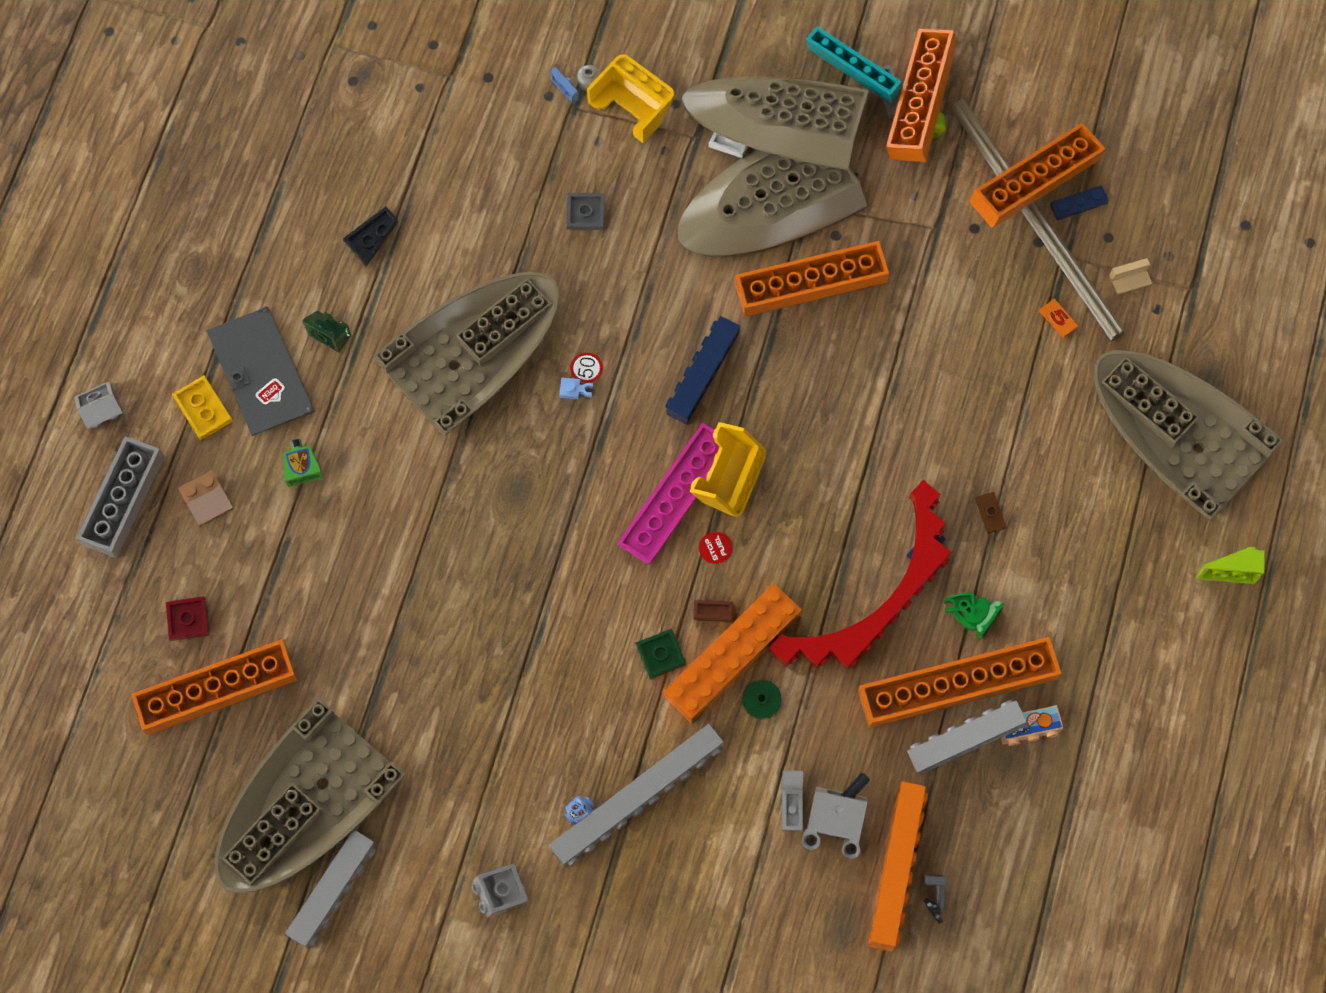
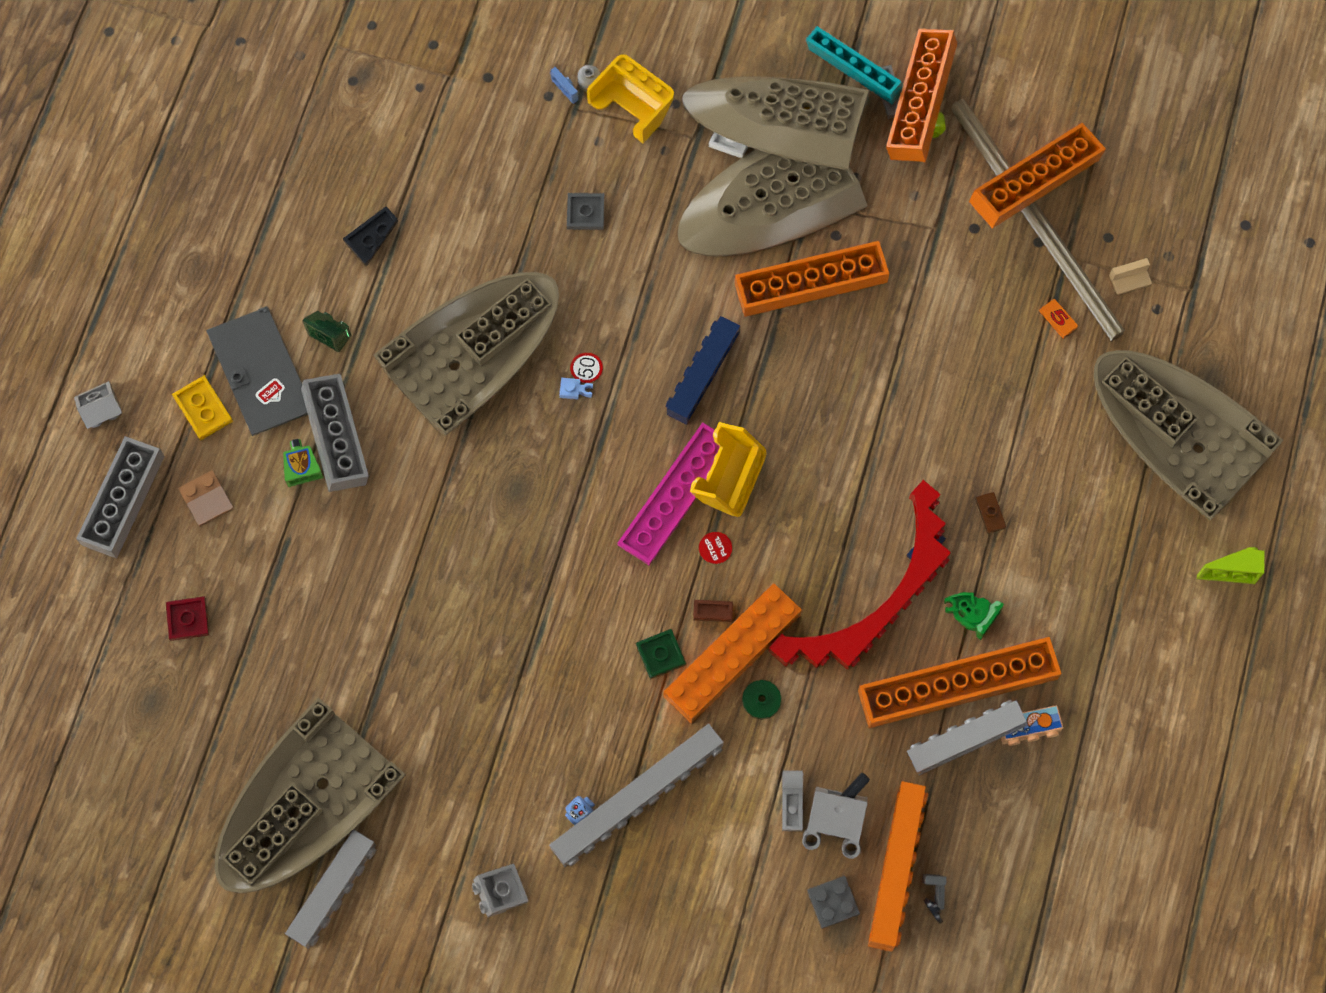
(214, 687): orange brick -> none
(334, 432): none -> light grey brick
(833, 902): none -> dark grey plate
(1079, 202): dark blue plate -> none

